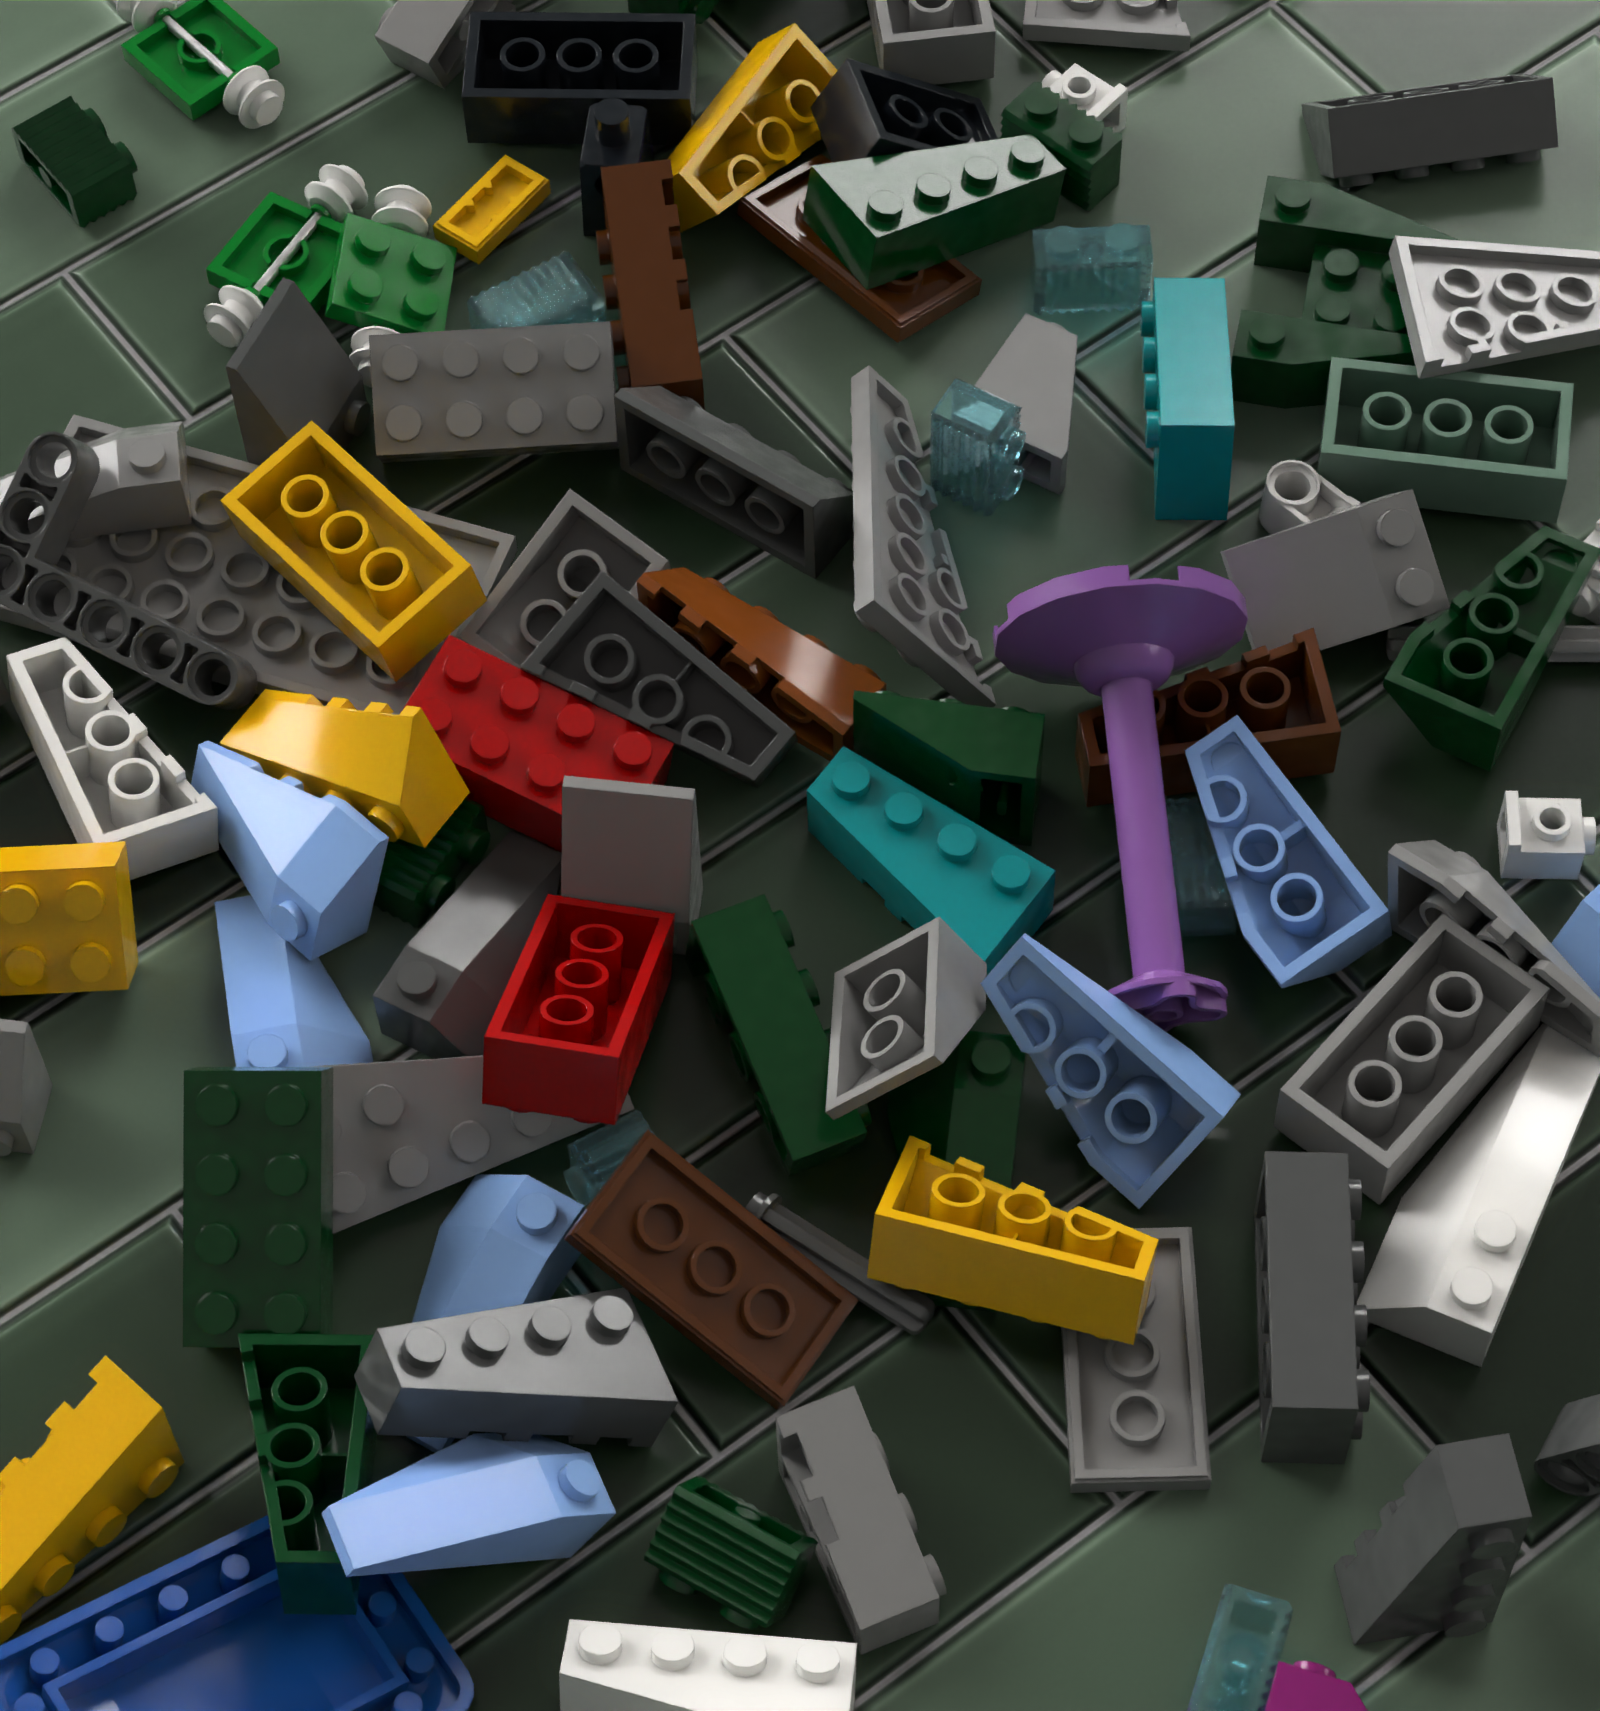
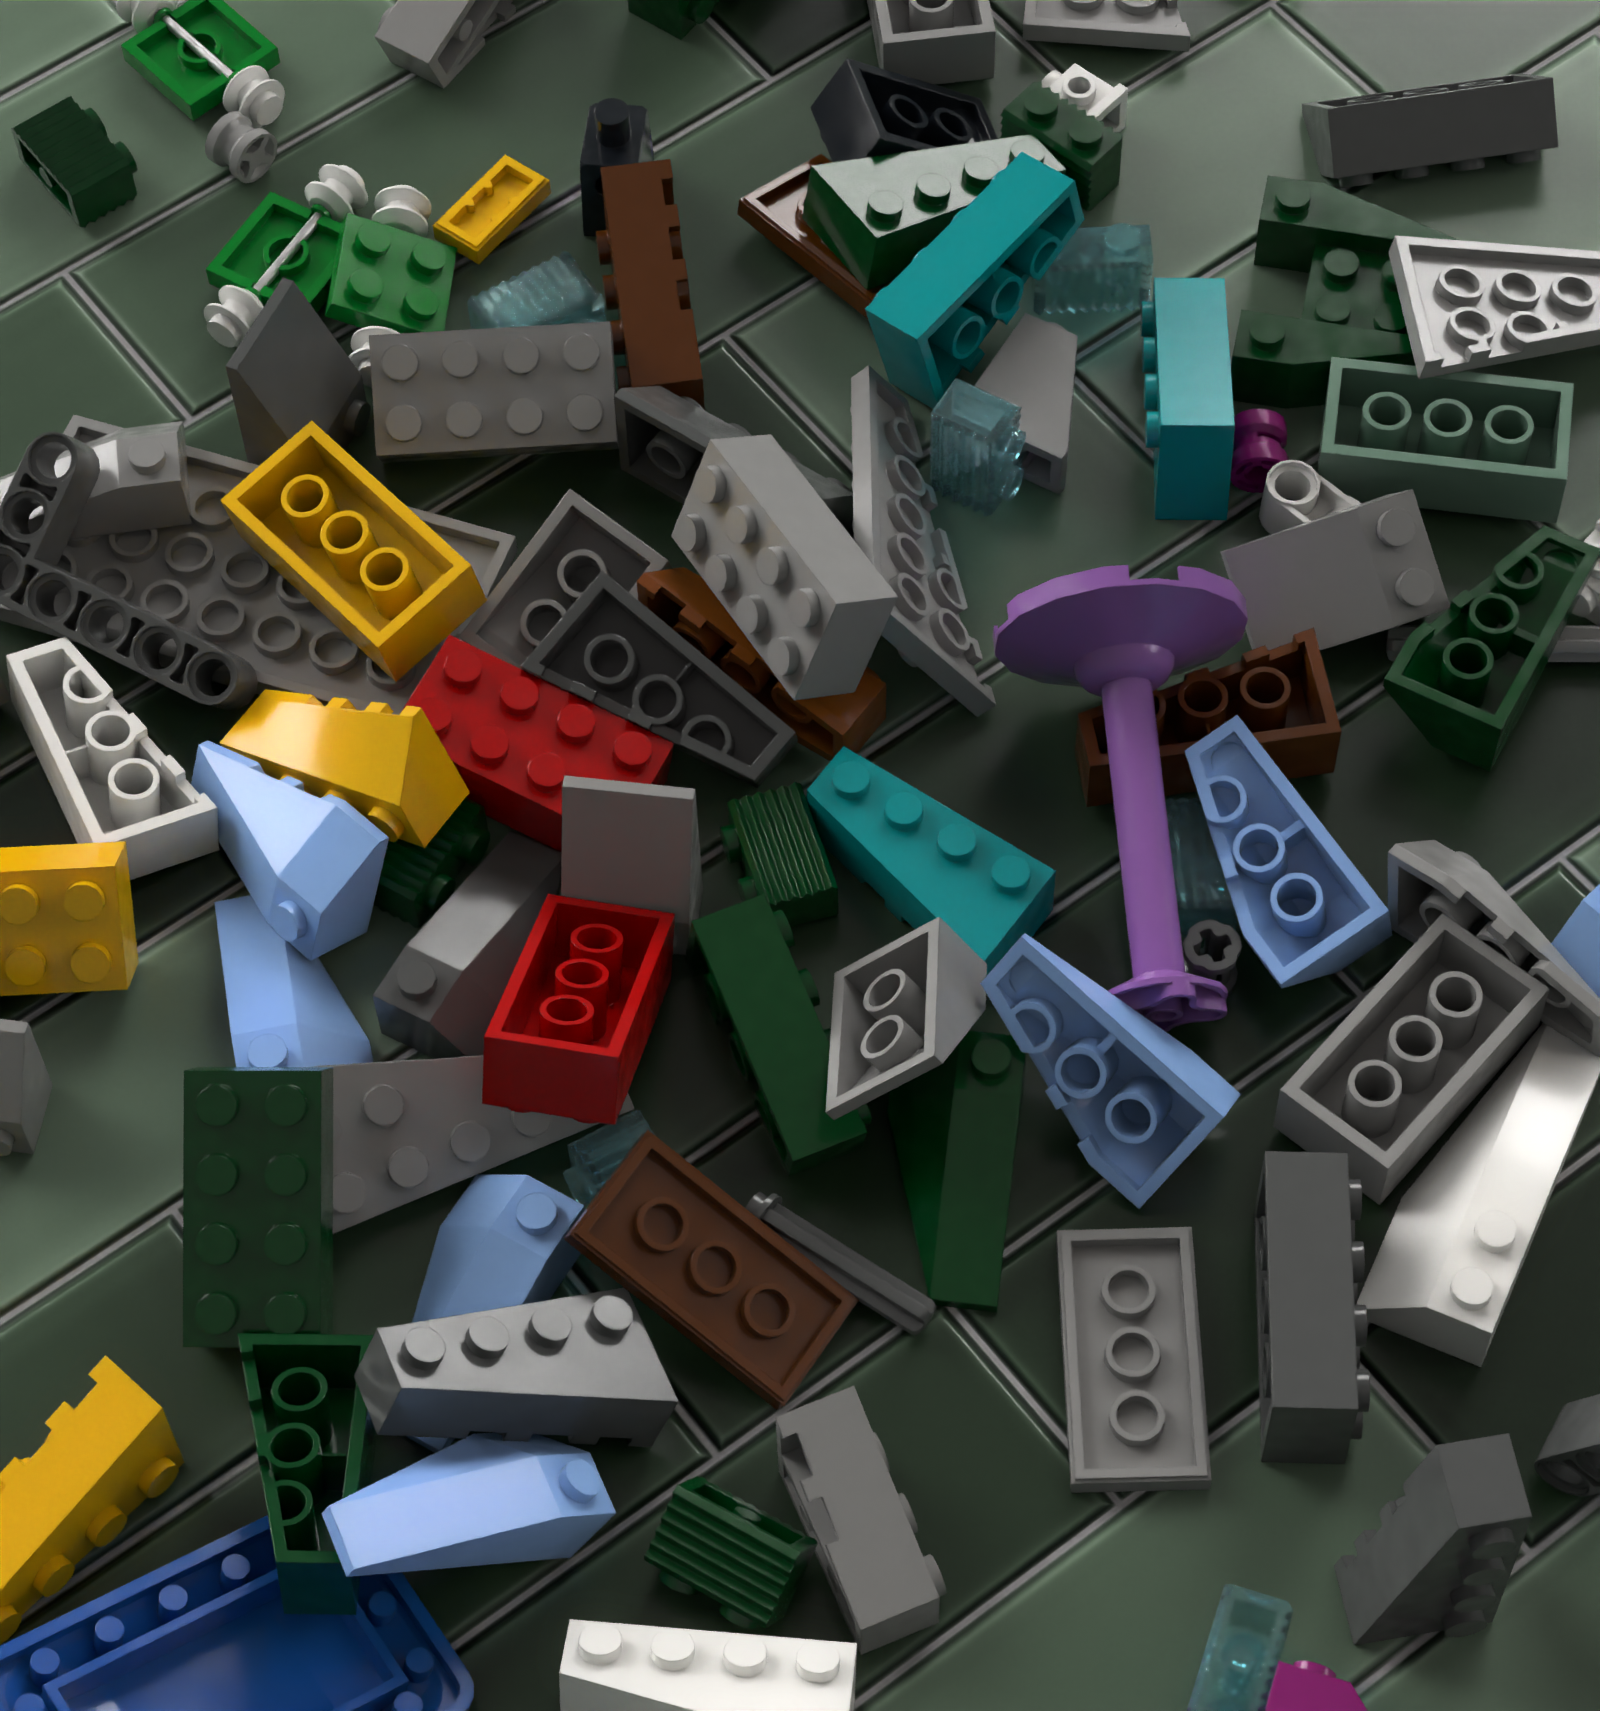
(241, 147): none -> light grey wheel
(541, 72): black brick -> none
(750, 126): yellow wedge -> none
(781, 854): none -> dark green brick
(783, 566): none -> light grey brick
(959, 754): dark green slope -> none
(972, 277): none -> teal wedge
(1008, 1248): yellow wedge -> none
(1217, 956): none -> dark grey bush
(1257, 447): none -> magenta wheel
(1543, 837): white brick -> none

